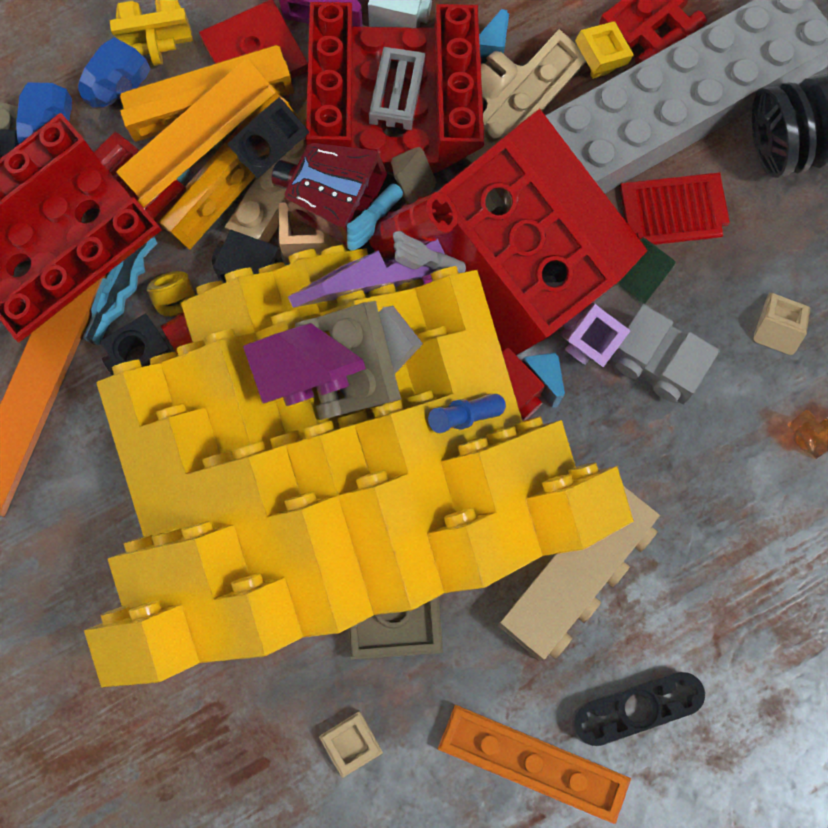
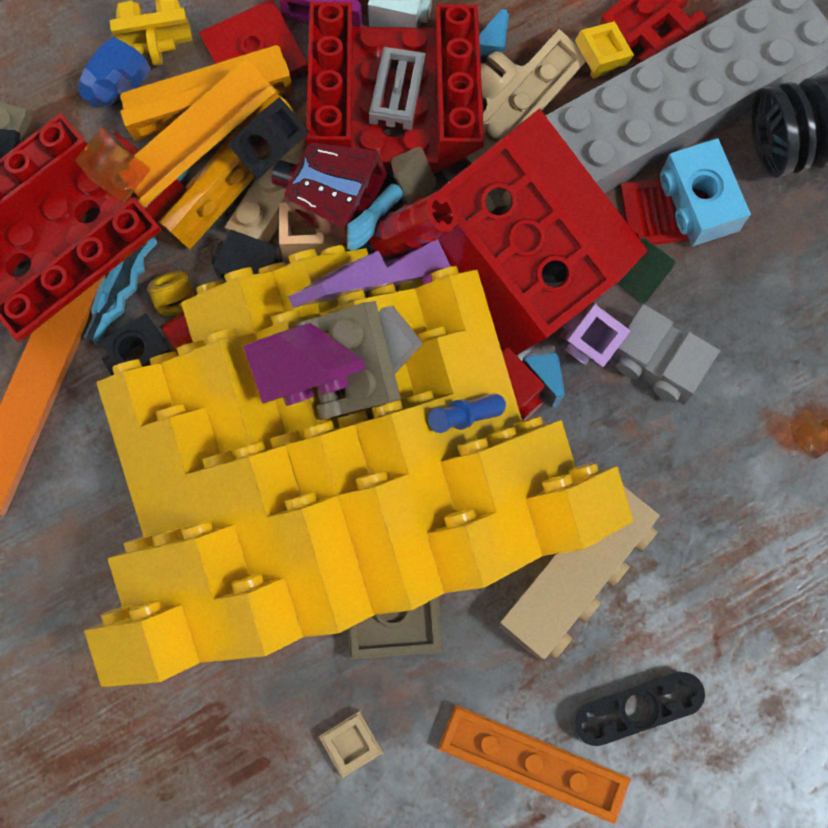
(39, 105): blue rock -> none
(112, 165): none -> clear orange bracket
(415, 255): light grey piece -> none
(708, 170): none -> medium azure brick
(782, 324): tan slope -> none

